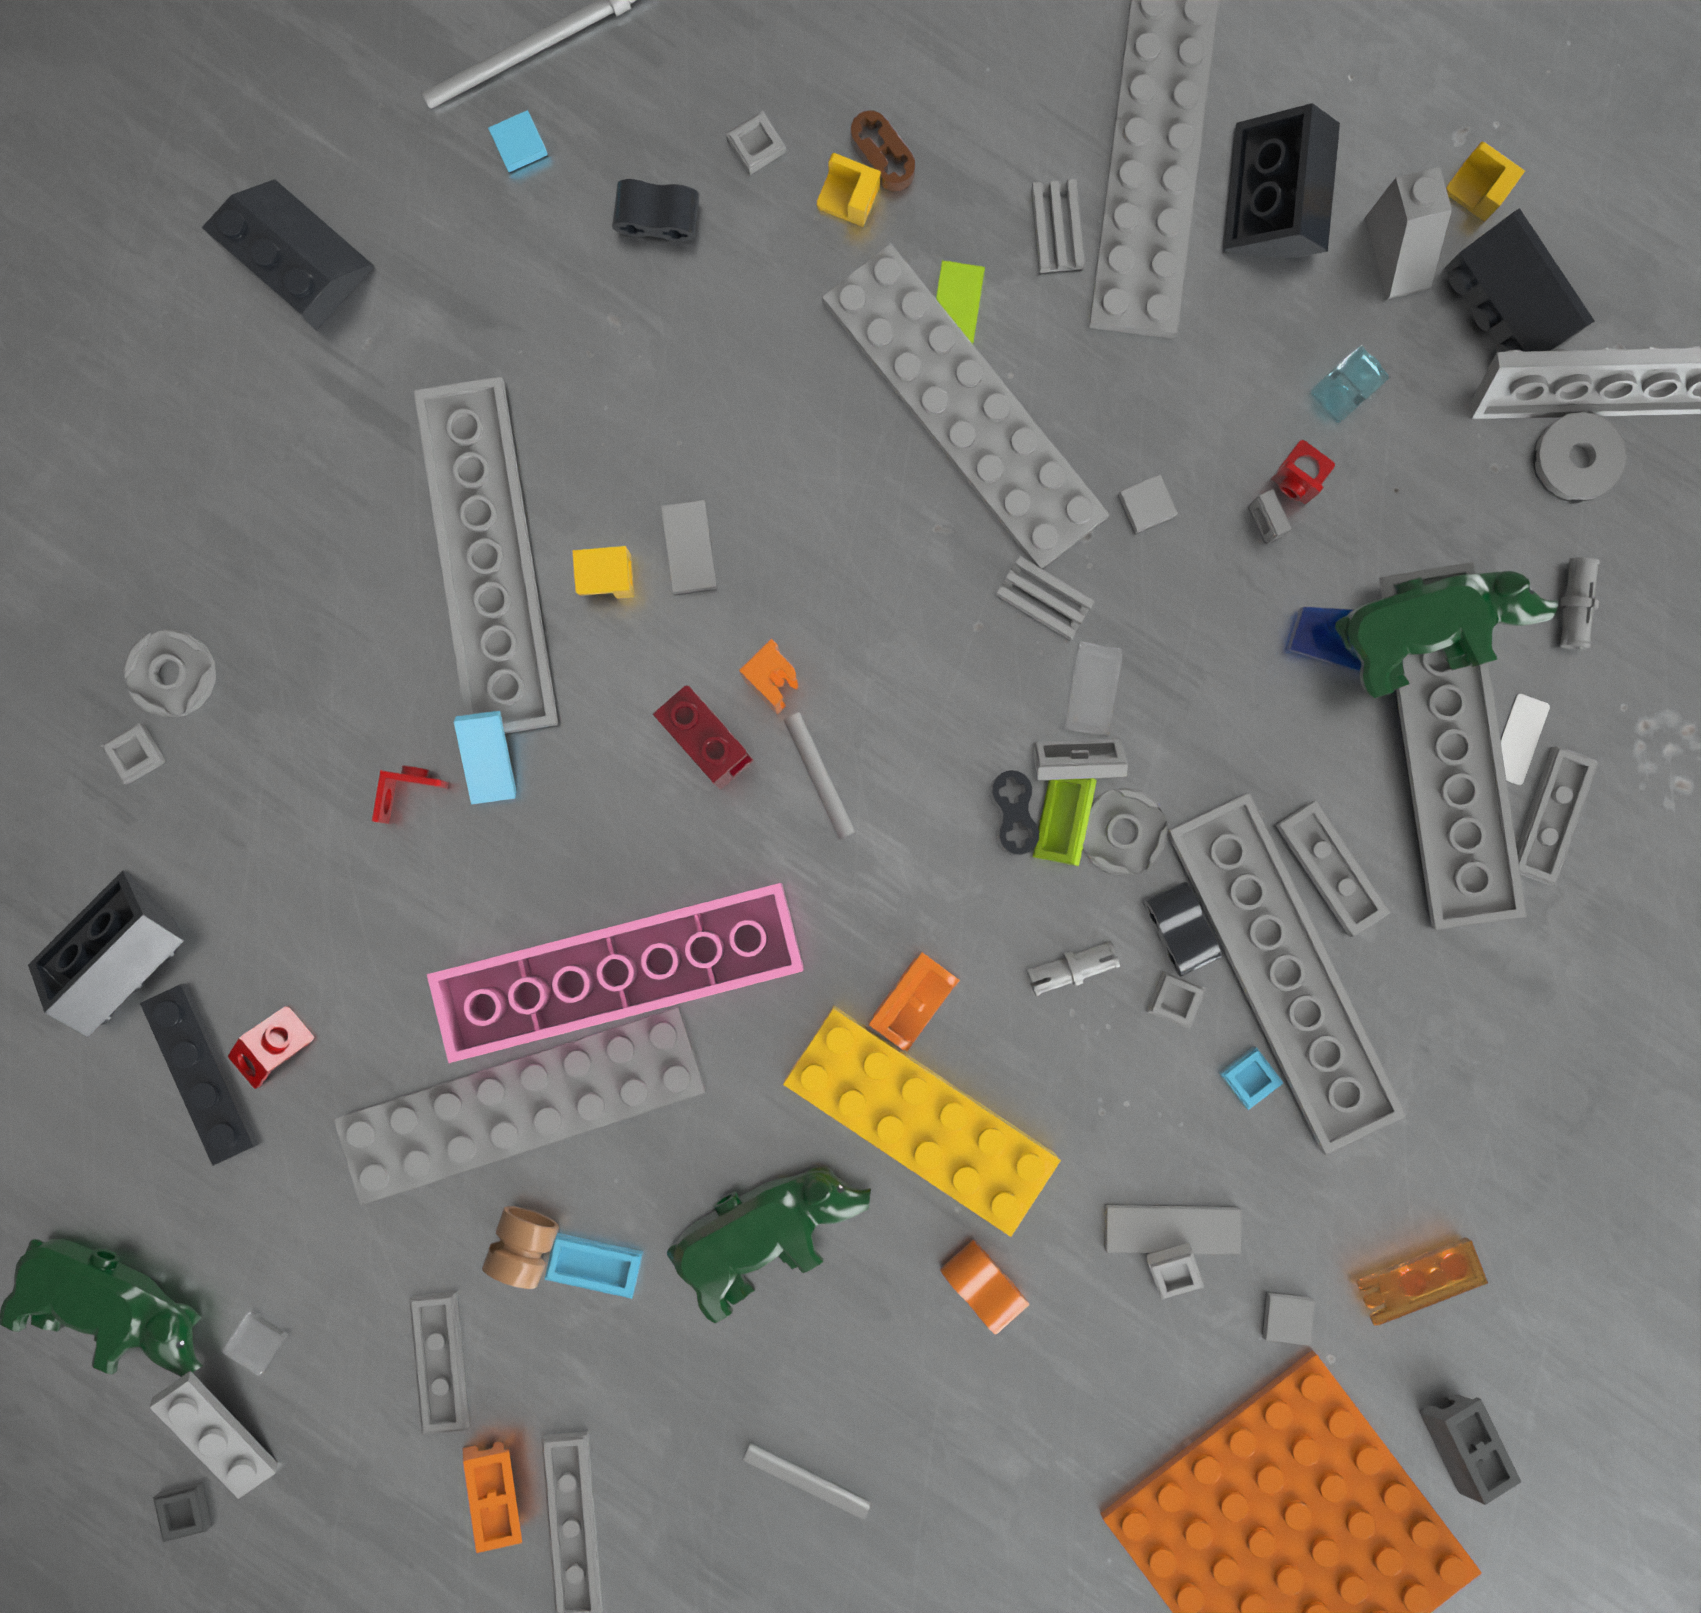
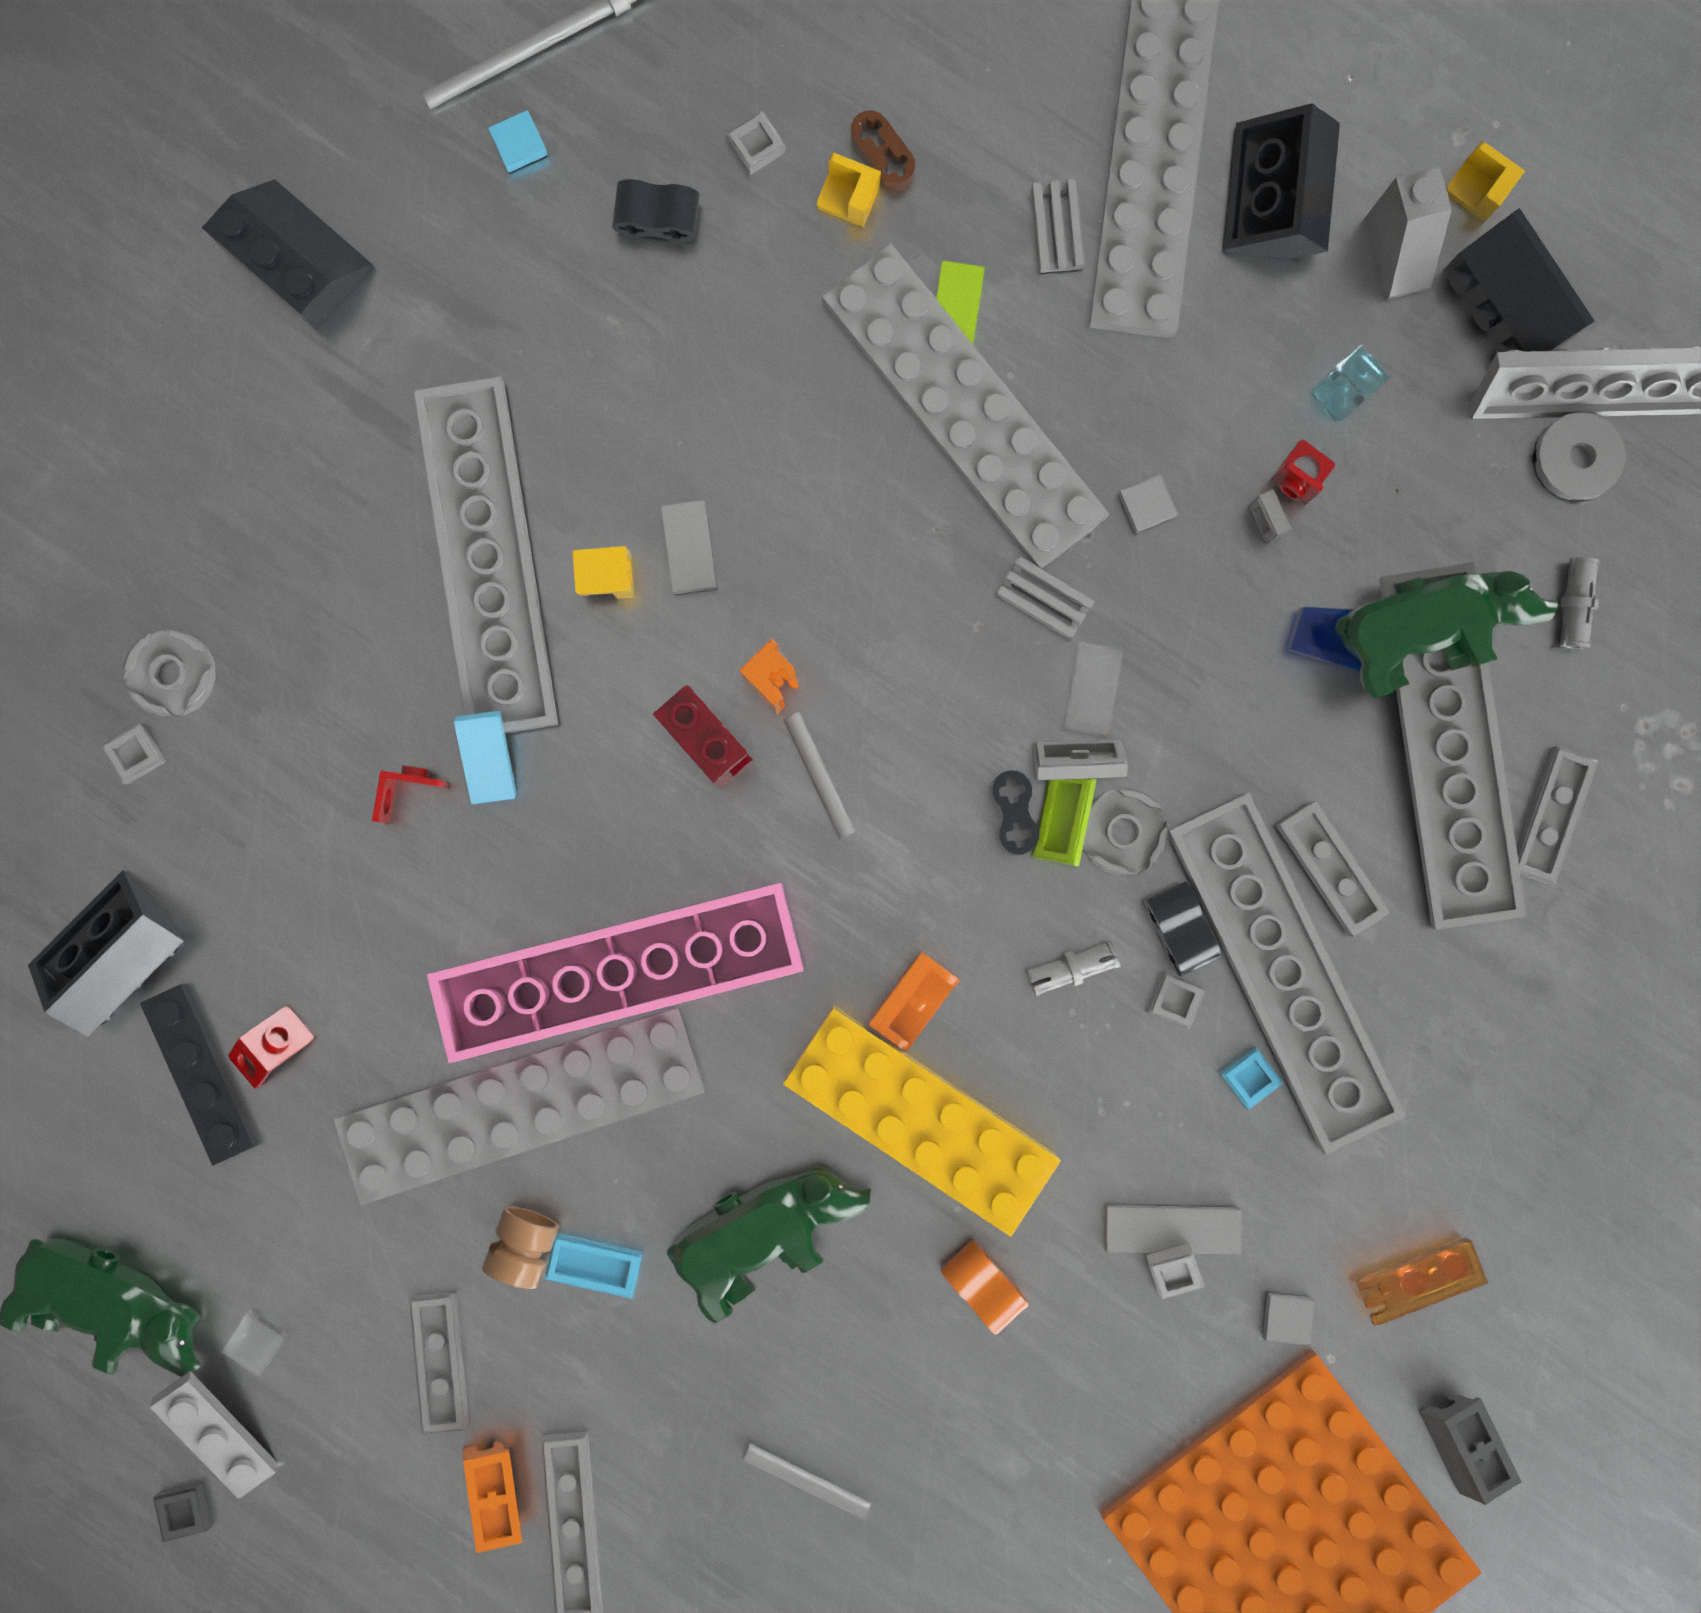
(1522, 736): white sticker -> none

